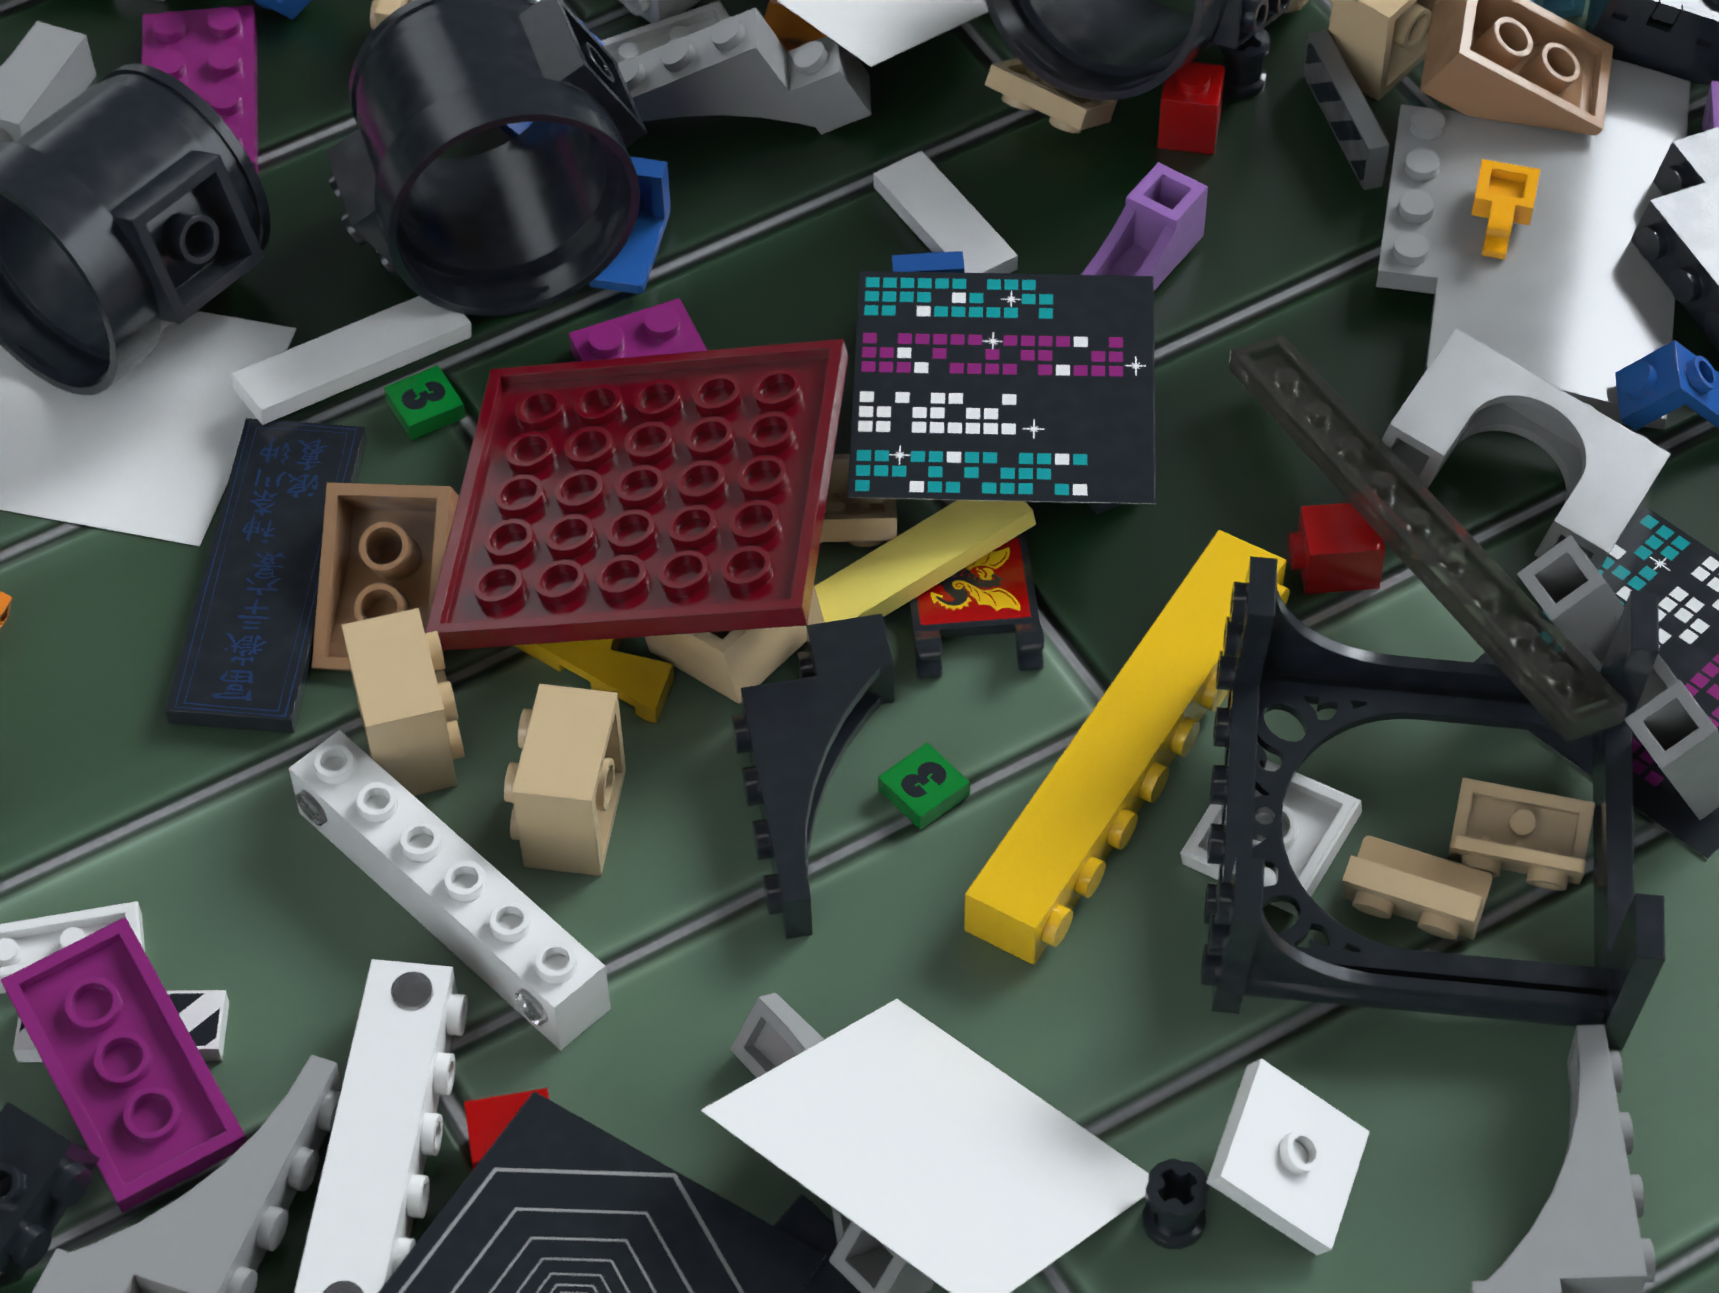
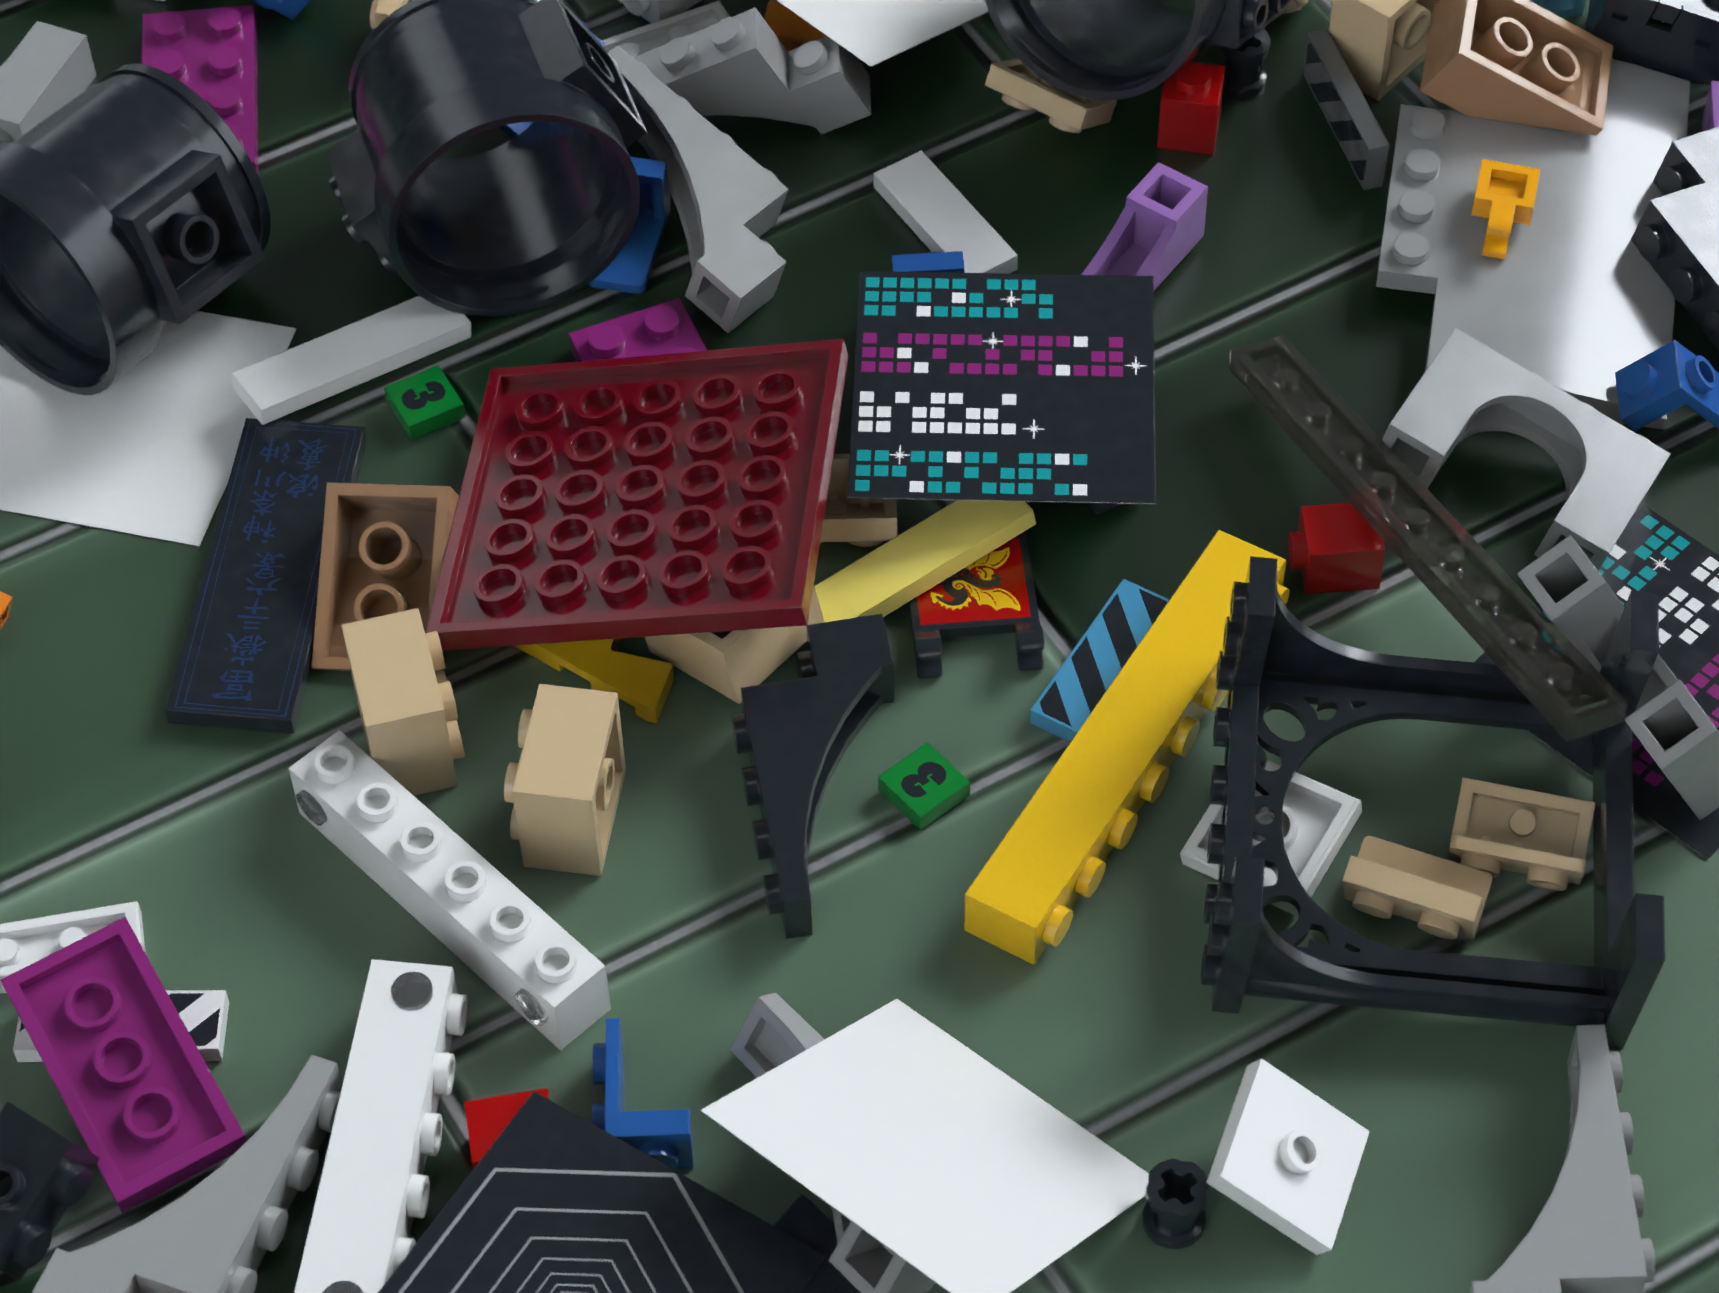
(658, 1133): none -> blue bracket
(719, 196): none -> light grey arch
(1096, 660): none -> tile

